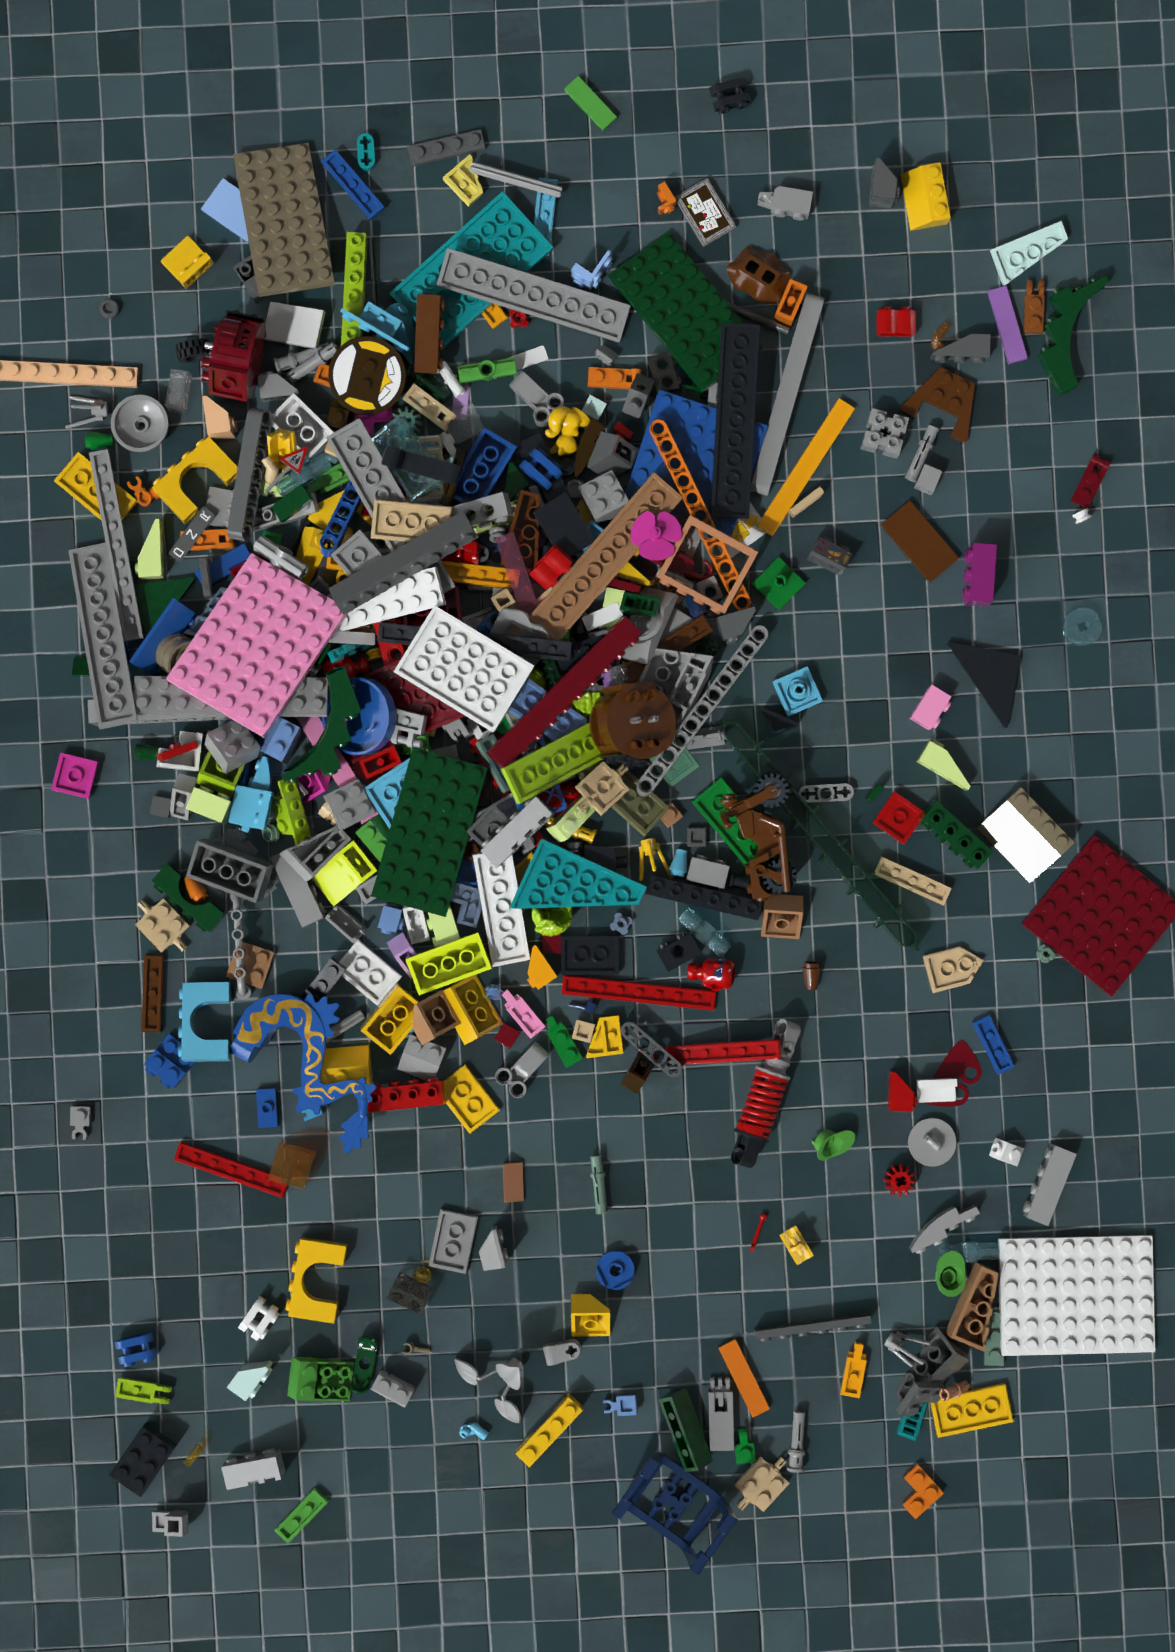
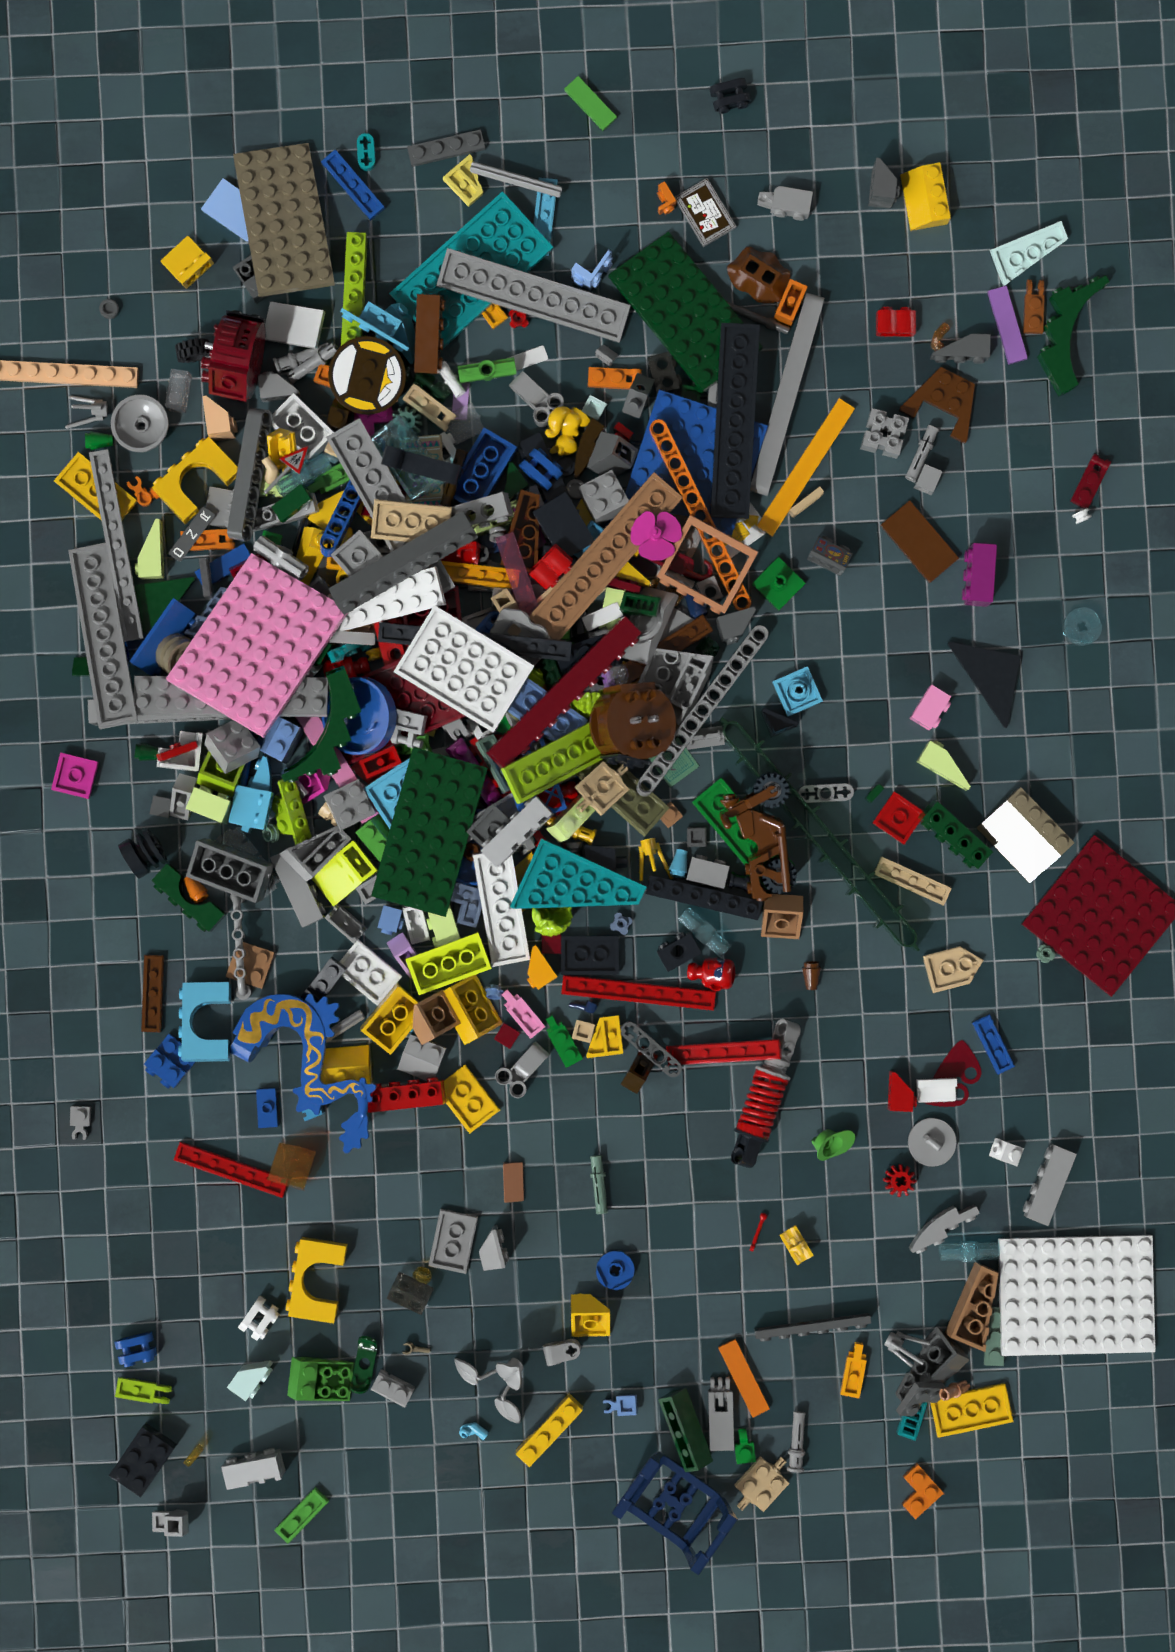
(144, 852): none -> black wheel
(162, 925): tan plate -> none
(460, 751): none -> magenta plate
(950, 1273): bright green piece -> none

